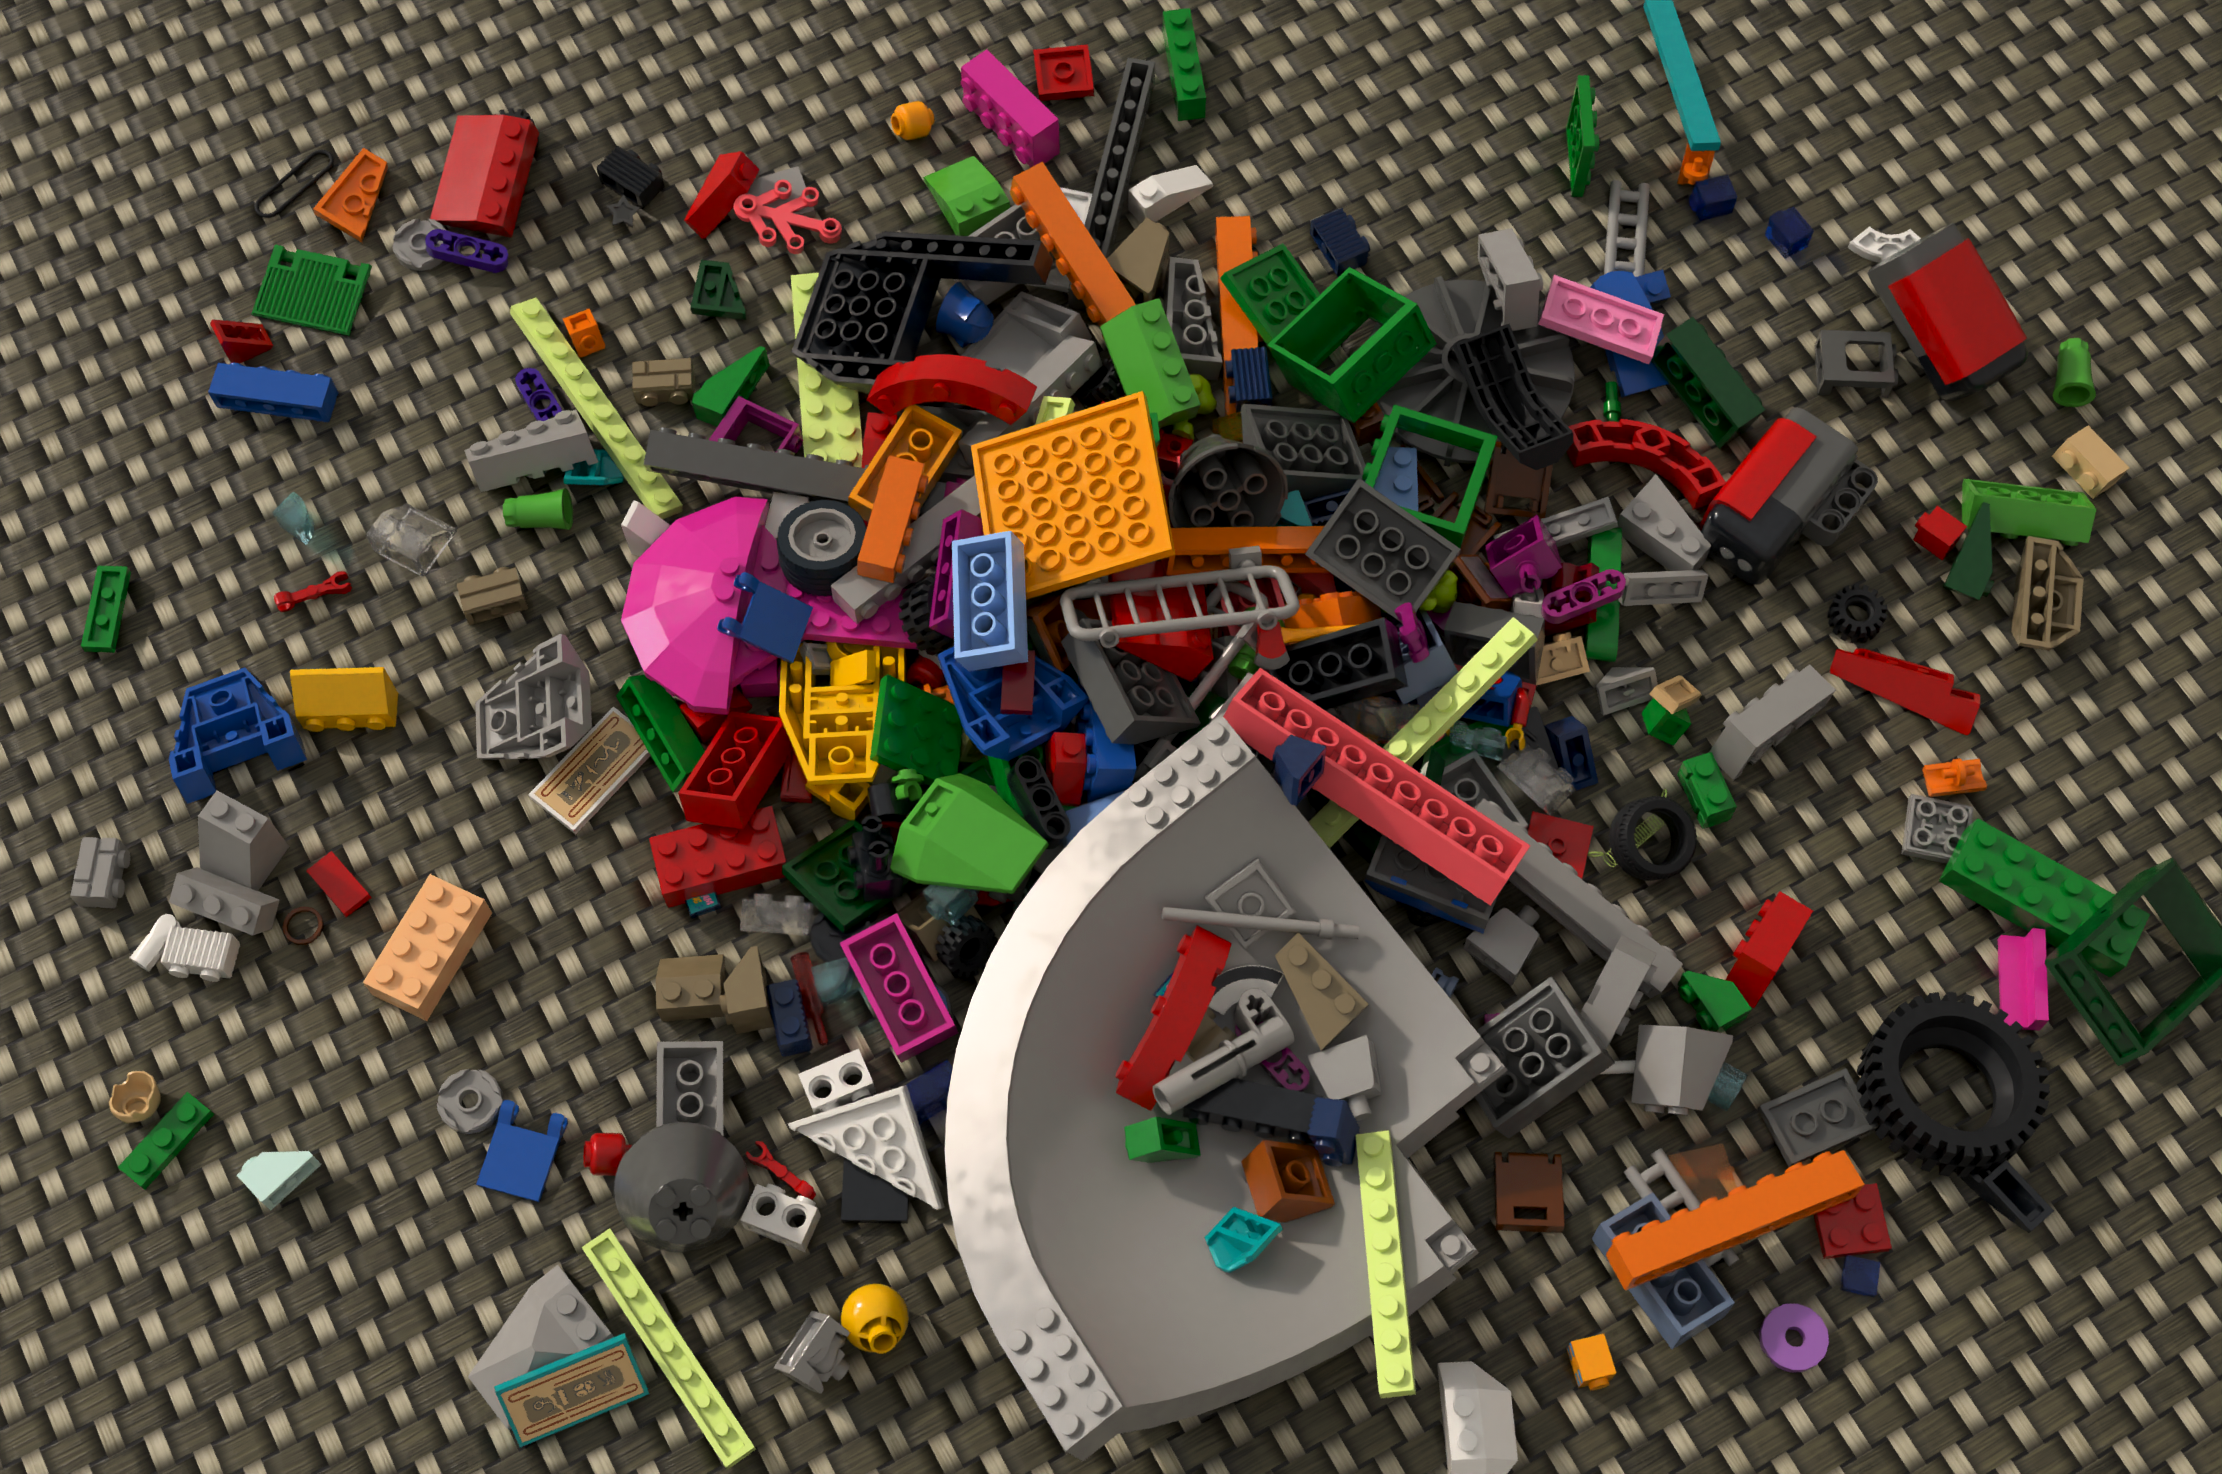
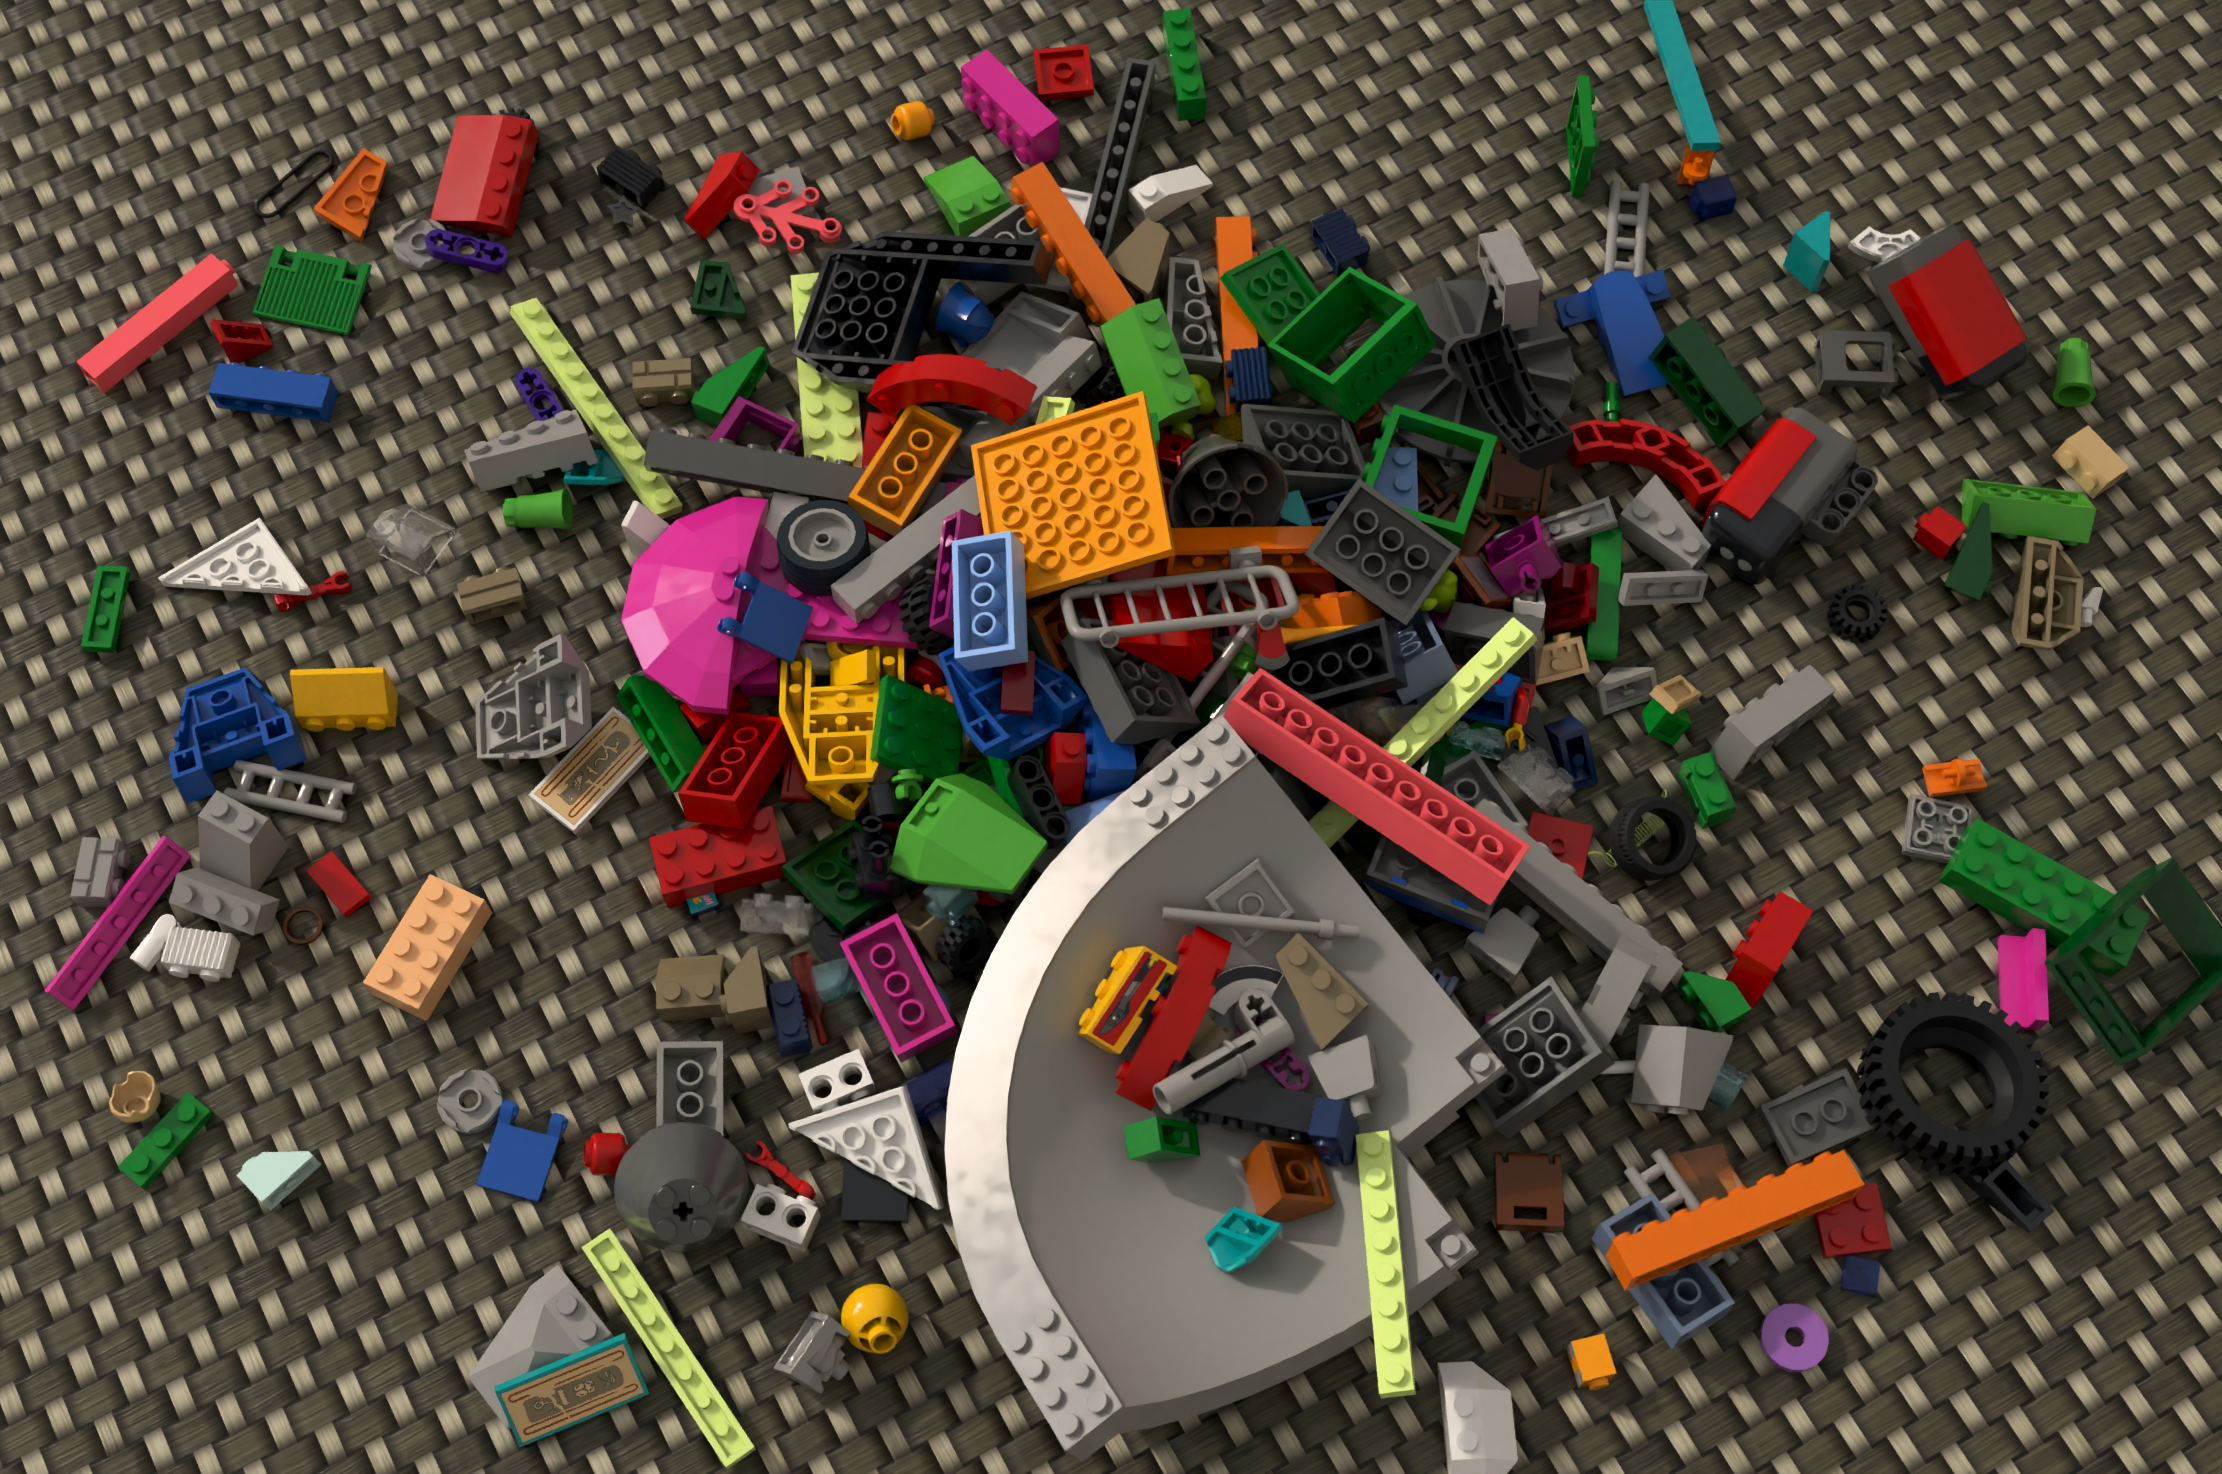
(117, 923): none -> dark pink plate
(158, 322): none -> coral brick
(241, 562): none -> white tile
(295, 518): clear light blue brick -> none
(300, 806): none -> light grey bar
(584, 333): orange bracket -> none
(891, 519): orange brick -> none
(1124, 998): none -> wedge
(1298, 767): dark blue slope -> none
(1412, 632): magenta plate -> none
(1591, 585): magenta beam -> none
(1601, 319): bright pink plate -> none
(1788, 232): clear blue brick -> none
(1810, 252): none -> teal slope
(1910, 686): red wedge -> none
(2090, 605): none -> white bar

